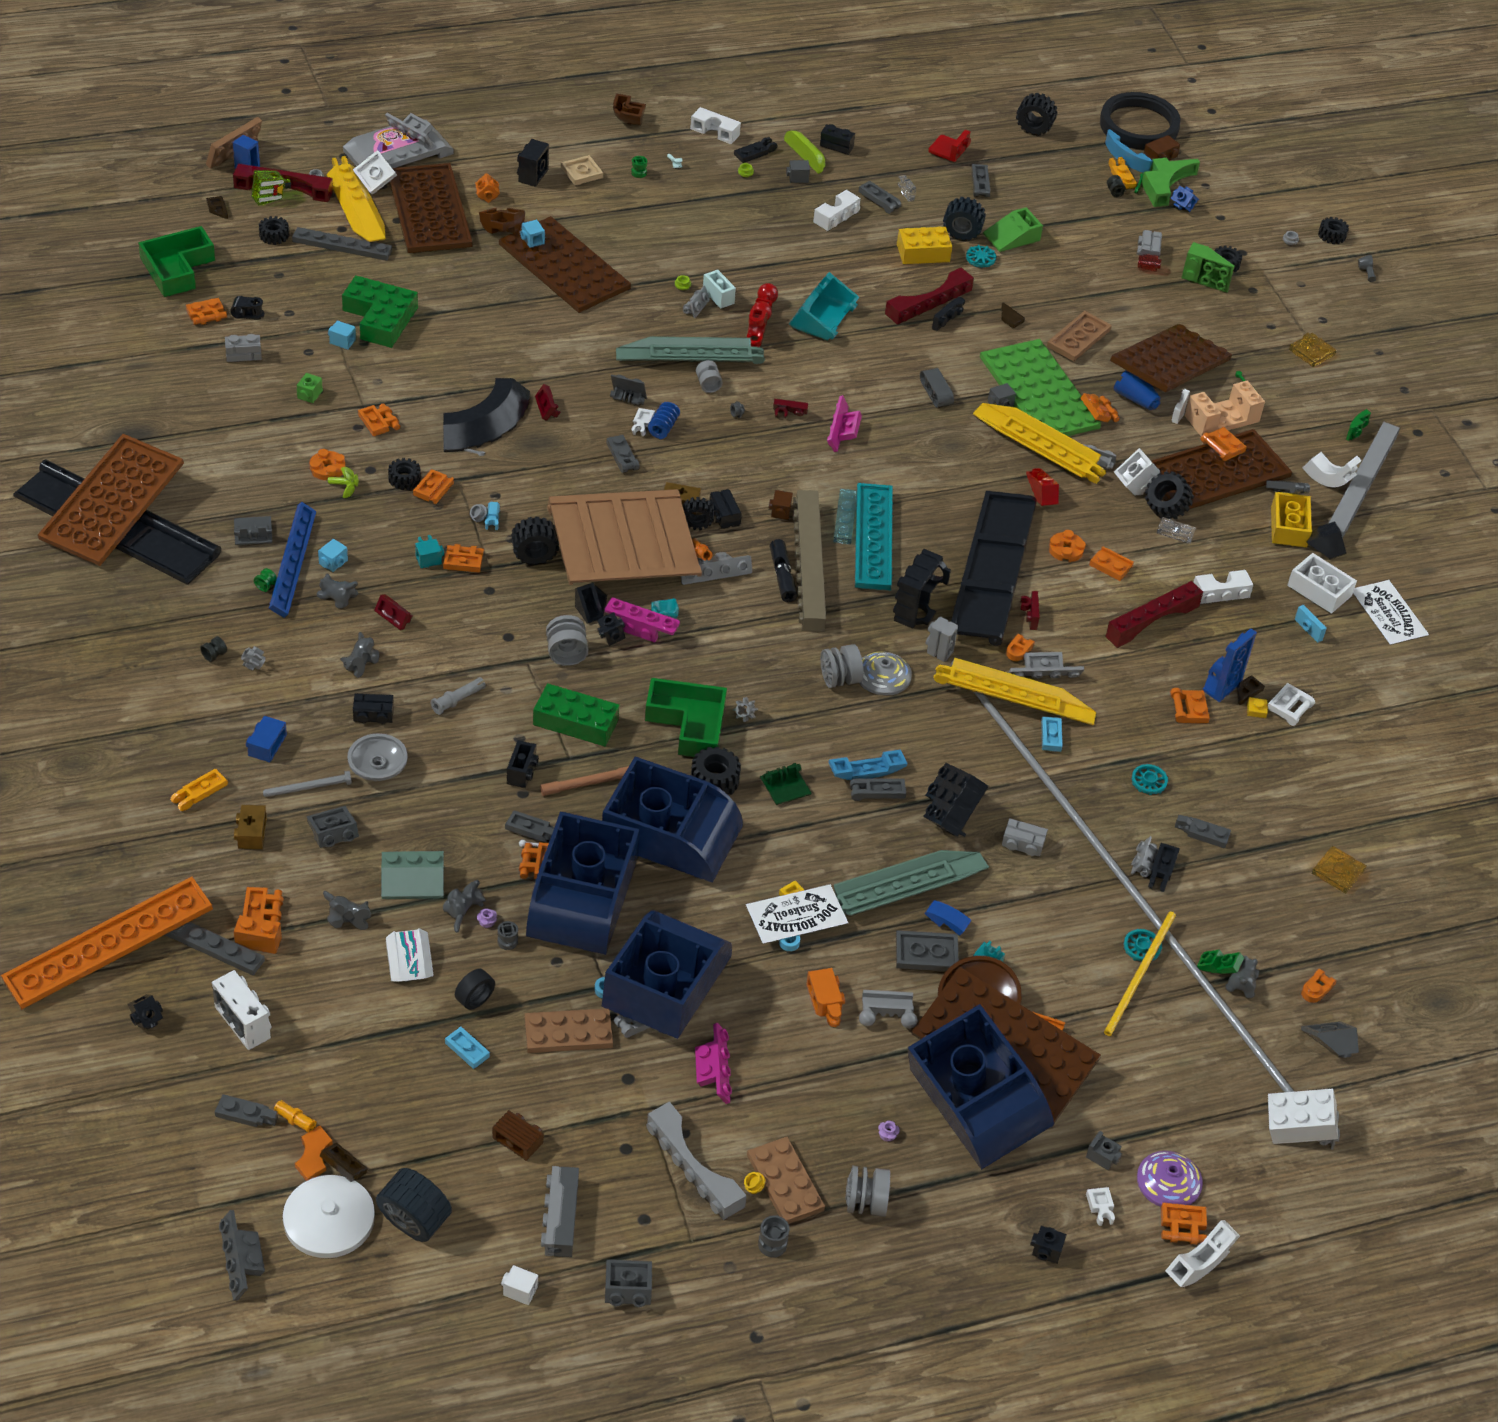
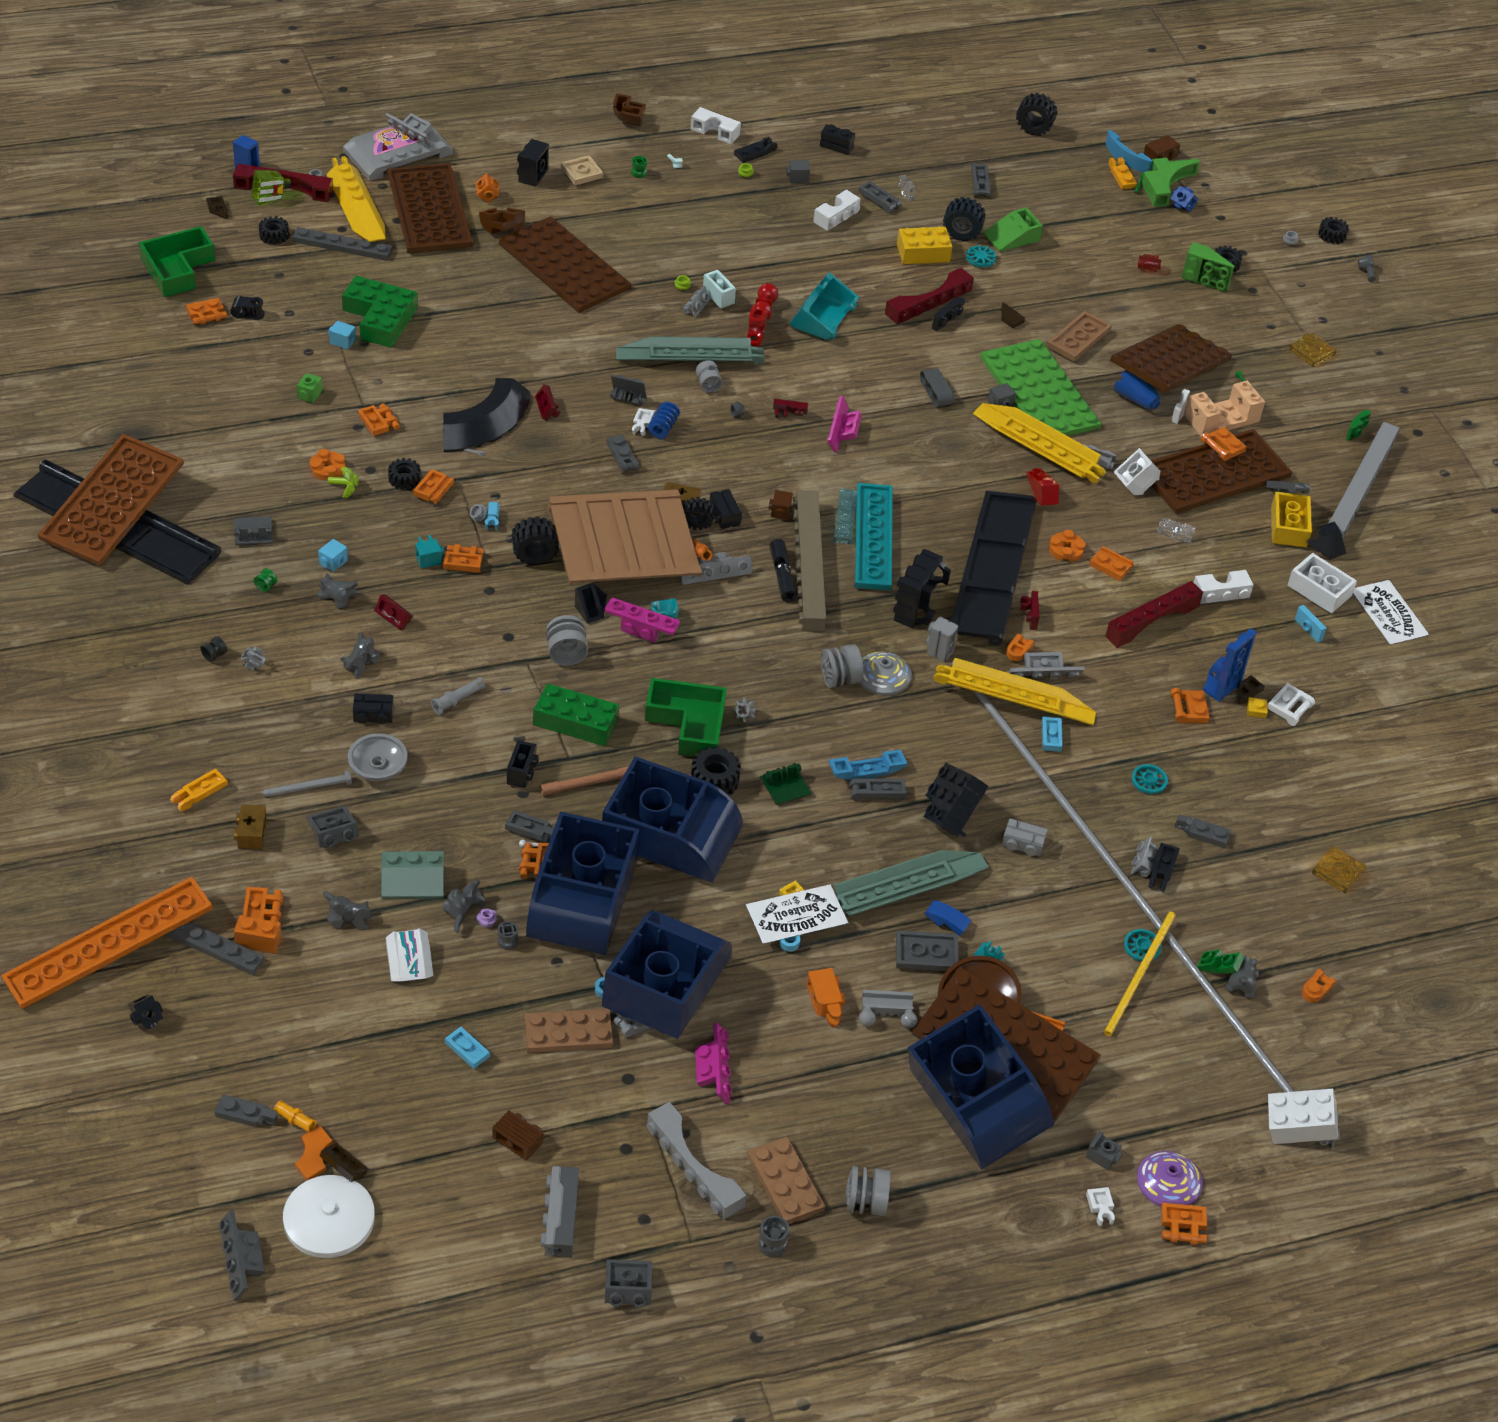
(223, 147): medium nougat plate -> none
(241, 1009): white piece -> none
(243, 348): light grey brick -> none
(266, 738): blue brick -> none
(292, 560): blue plate -> none
(374, 172): white plate -> none
(414, 1204): black wheel -> none
(474, 989): black tyre -> none
(520, 1285): white brick -> none
(533, 233): medium azure brick -> none
(611, 628): black brick -> none
(754, 1182): yellow plate -> none
(805, 149): lime brick -> none
(888, 1135): lavender plate -> none
(950, 148): red bracket -> none
(1048, 1244): black brick -> none
(1100, 407): orange plate -> none
(1116, 186): pearl dark grey wheel -> none
(1143, 100): black tyre -> none
(1149, 243): light grey brick -> none
(1164, 484): black tyre -> none
(1204, 1258): white arch -> none
(1328, 474): white arch -> none
(1335, 1037): dark grey slope -> none

